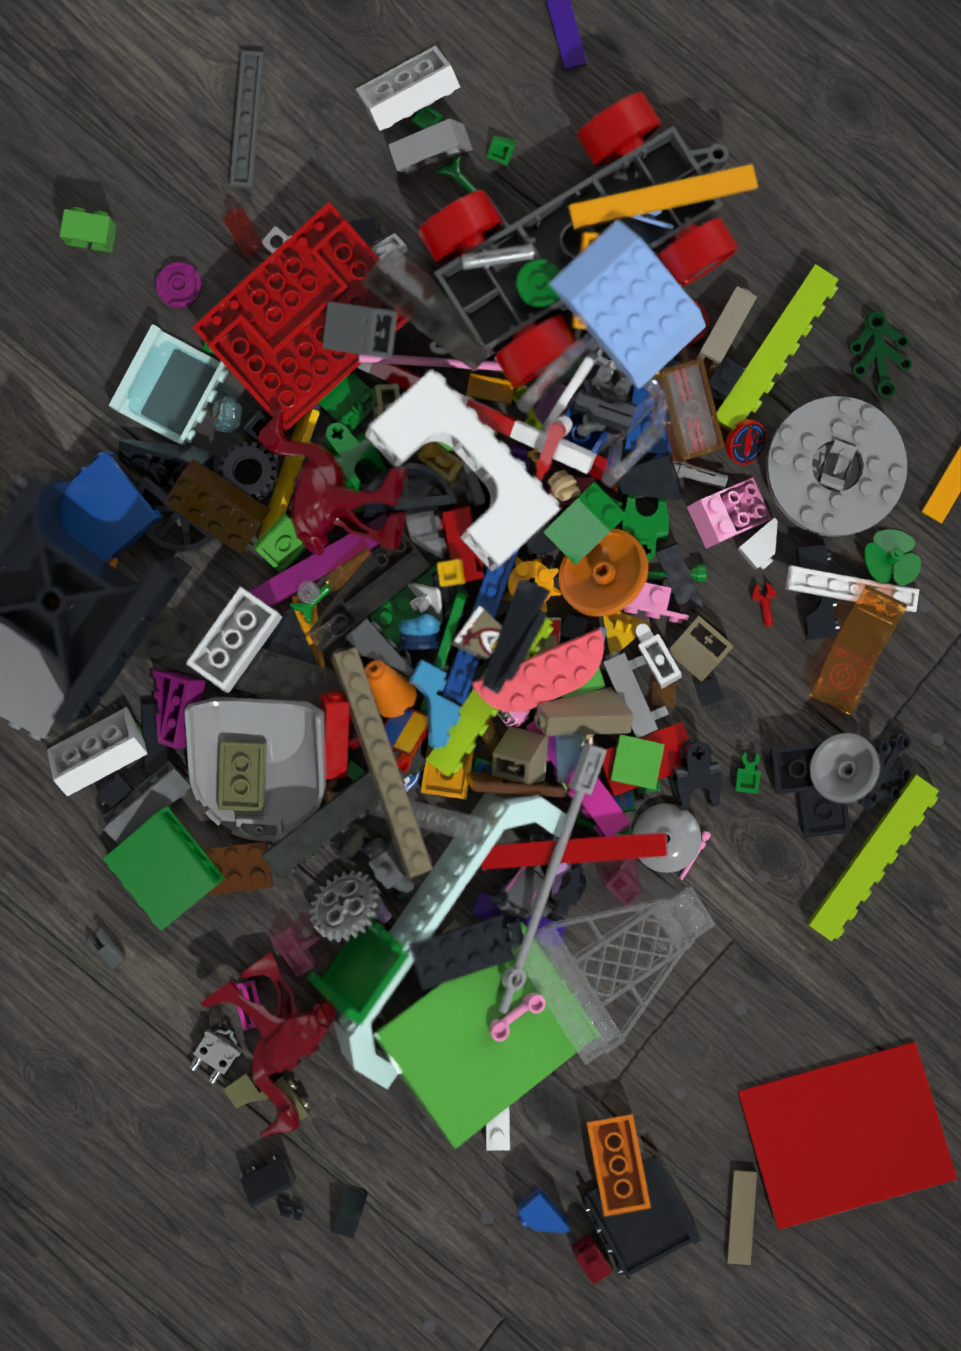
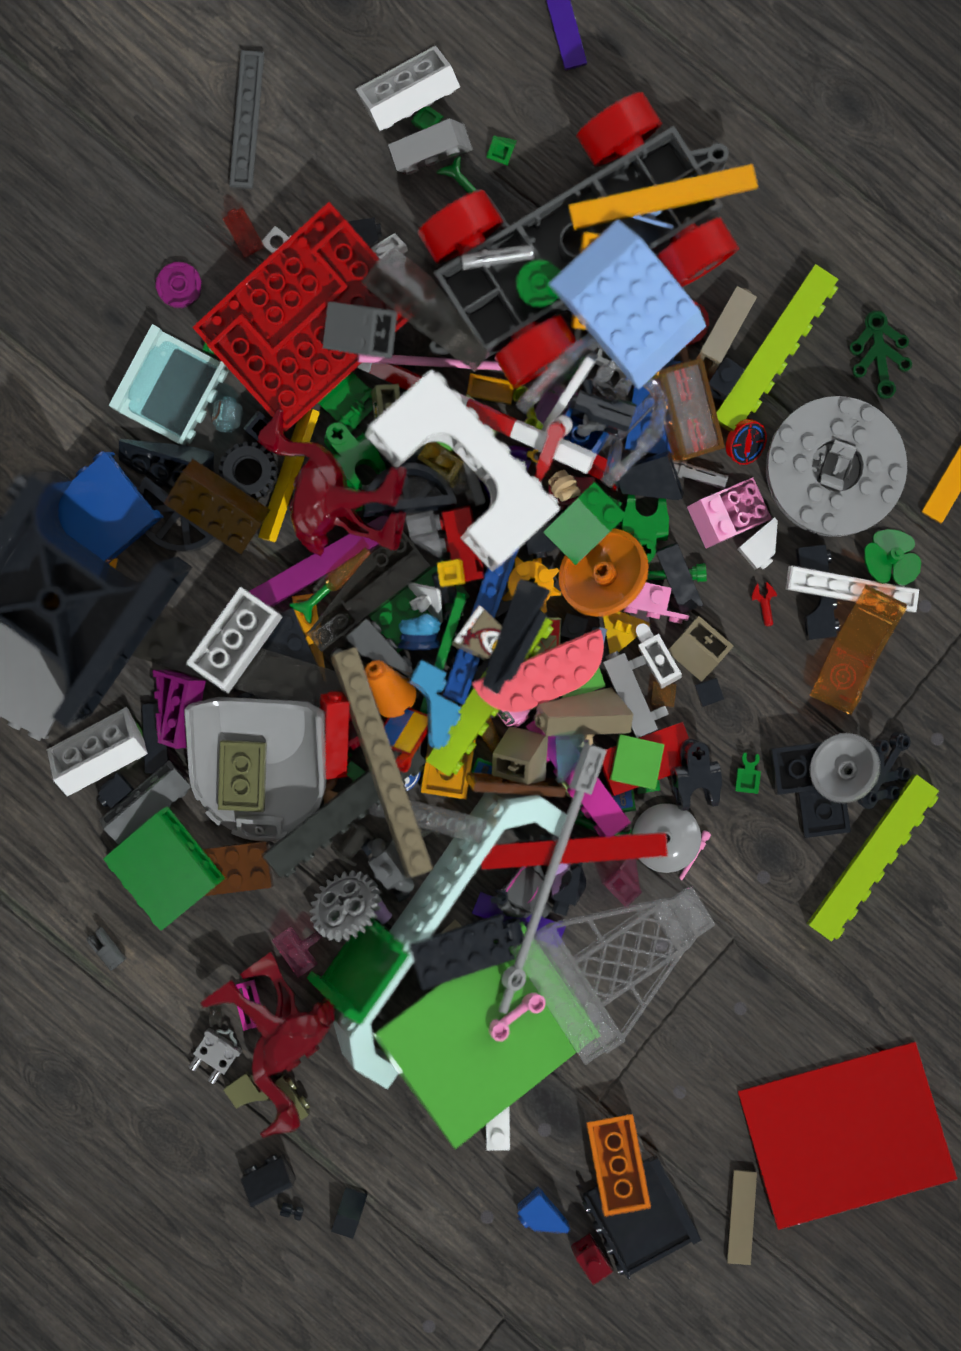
(82, 227): bright green piece -> none
(280, 544): bright green tile -> none
(308, 592): clear plate -> none

